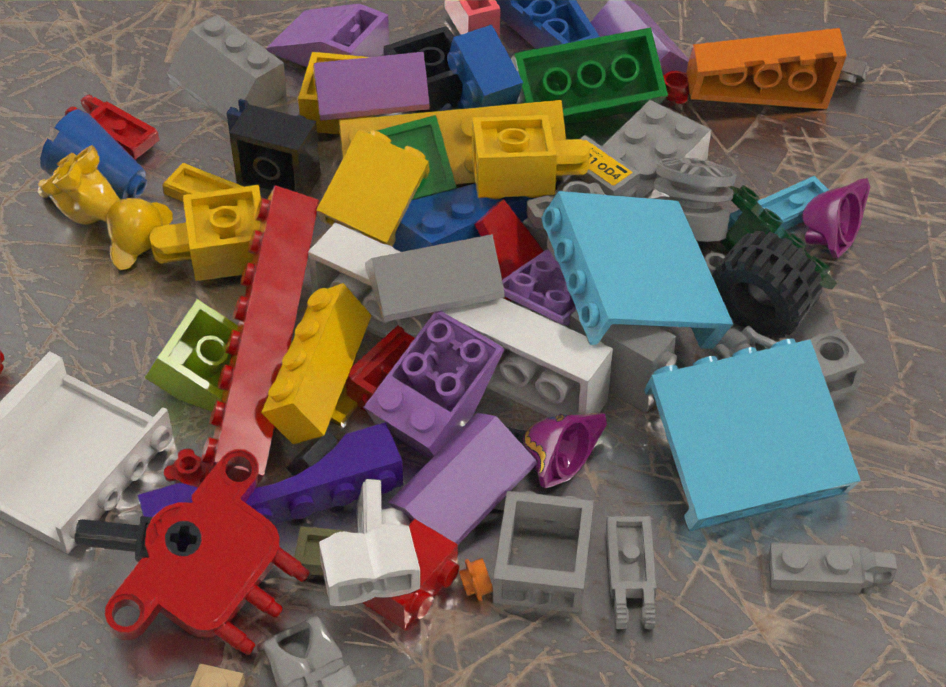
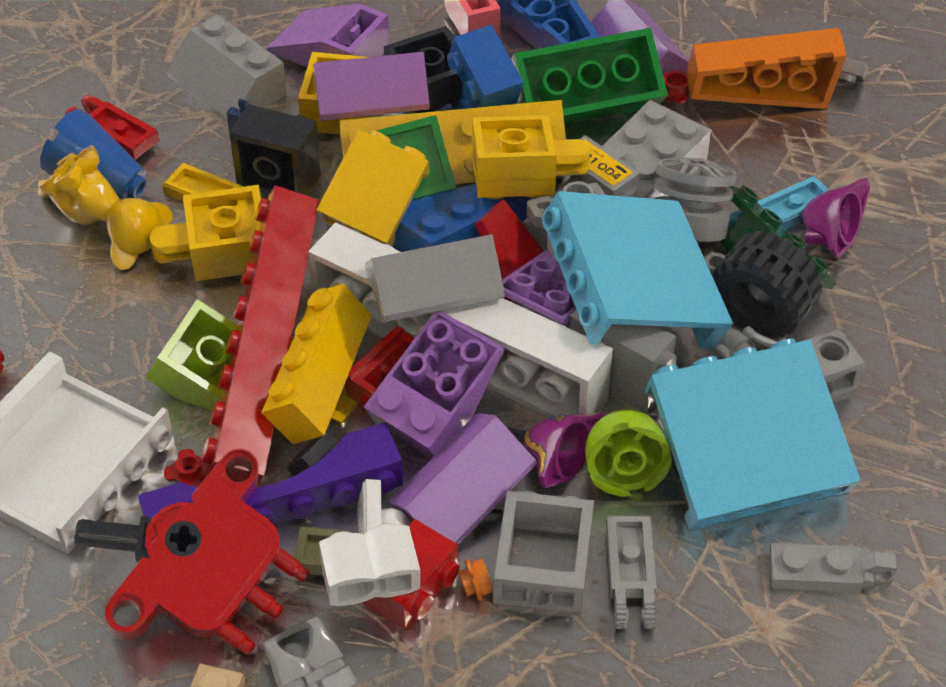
(627, 453): none -> lime cylinder

